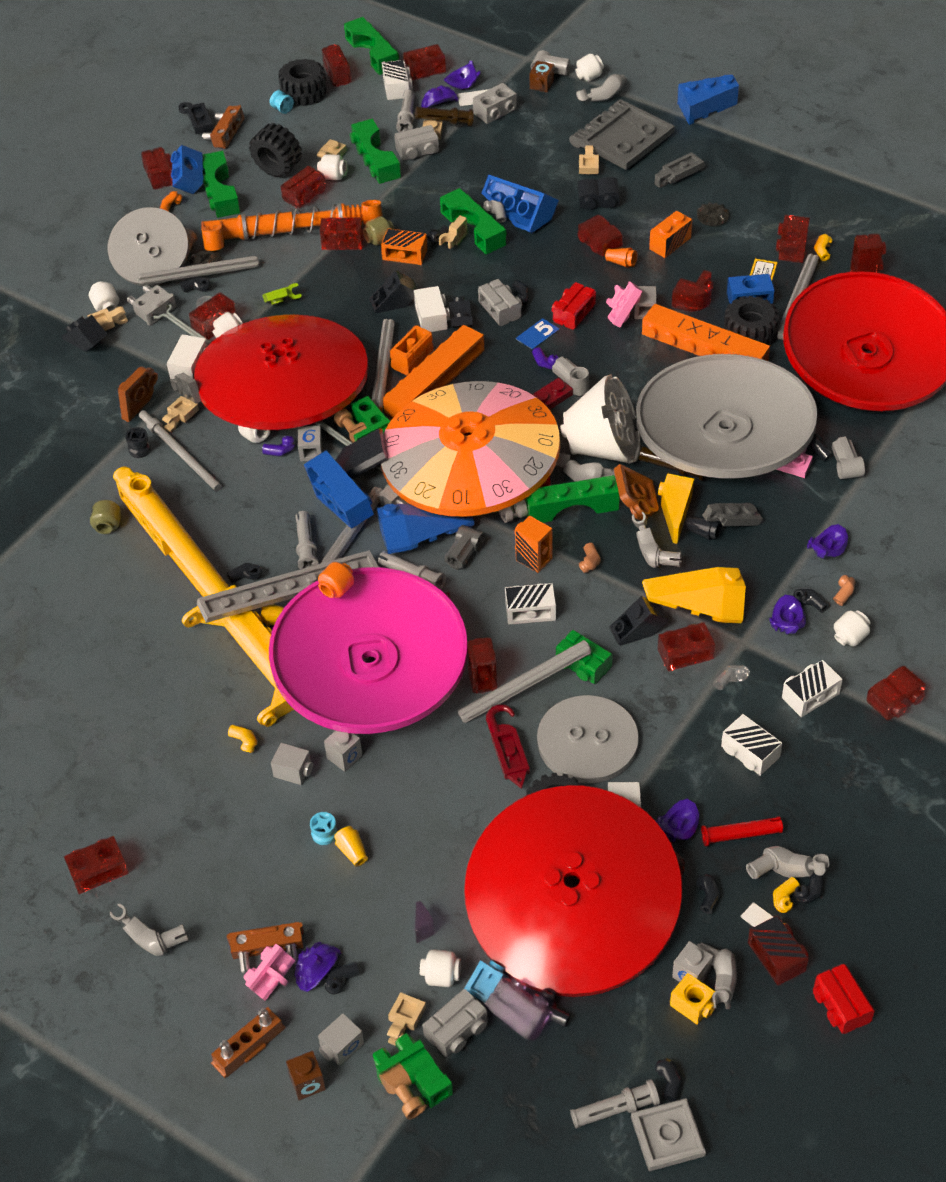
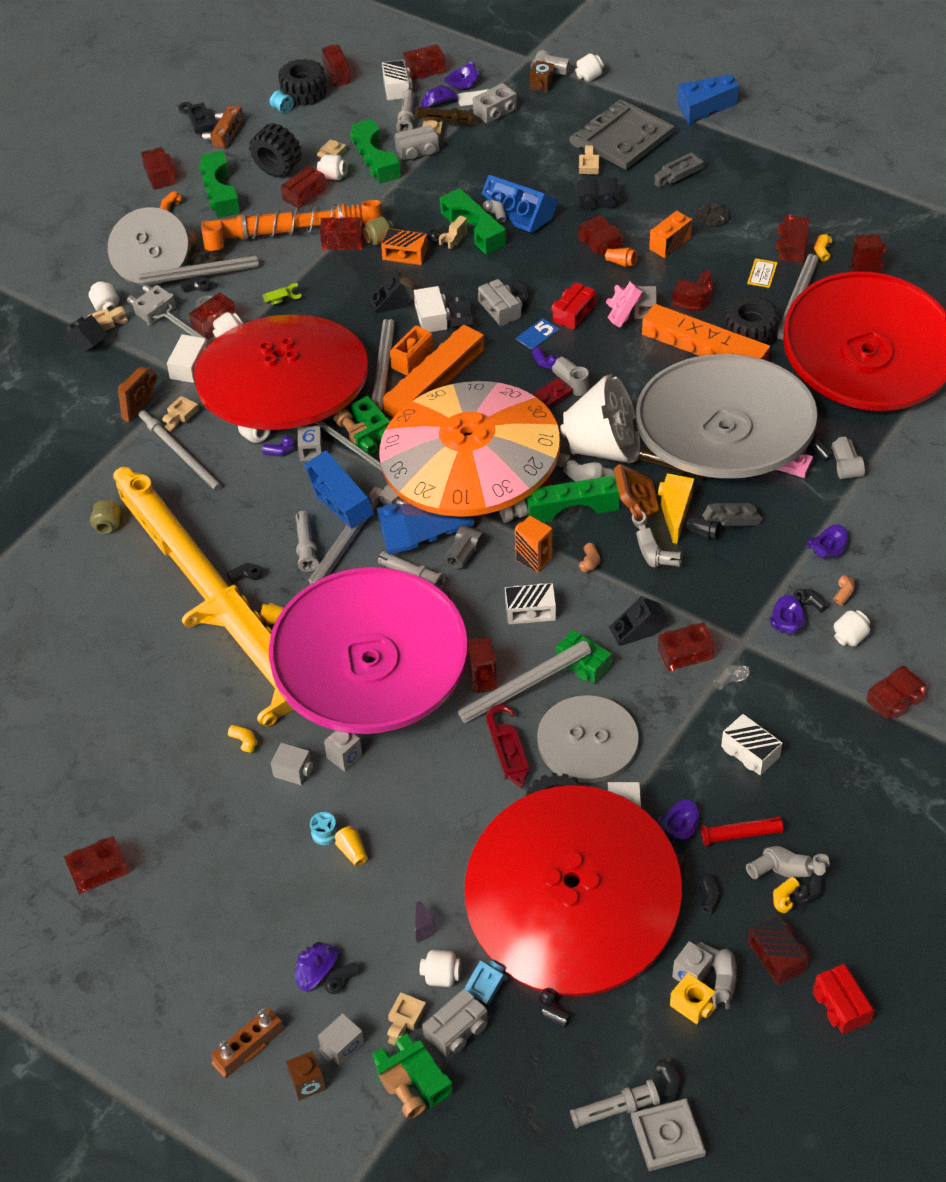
(138, 442): black wheel -> none
(150, 939): light grey arm -> none
(186, 386): dark grey hinge -> none
(187, 169): blue brick -> none
(254, 941): dark orange piece -> none
(269, 972): bright pink hips -> none
(272, 589): light grey plate -> none
(336, 580): orange head -> none
(362, 34): green arch -> none
(363, 454): black tile -> none
(518, 1008): brick -> none
(608, 90): light grey arm -> none
(706, 591): yellow wedge -> none
(750, 285): blue brick -> none
(755, 915): white sticker -> none
(811, 688): white brick -> none

